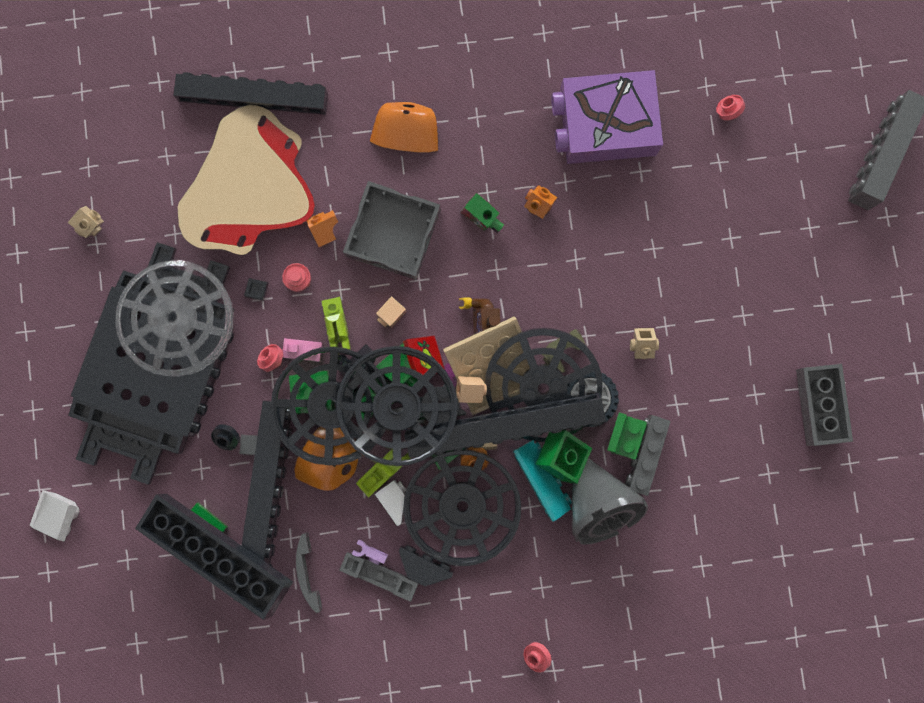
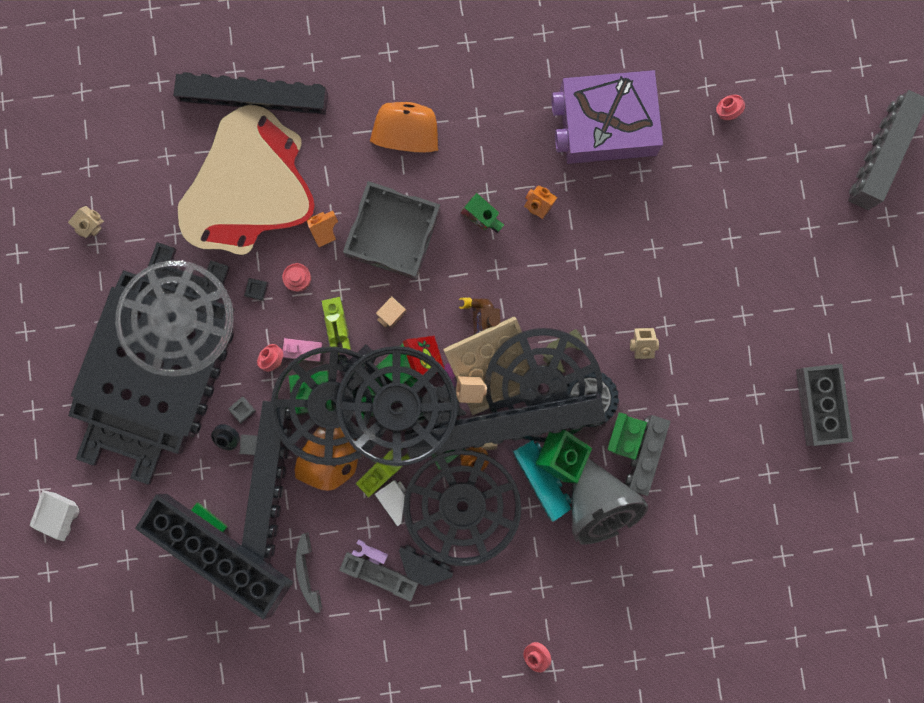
(242, 409): none -> dark grey tile

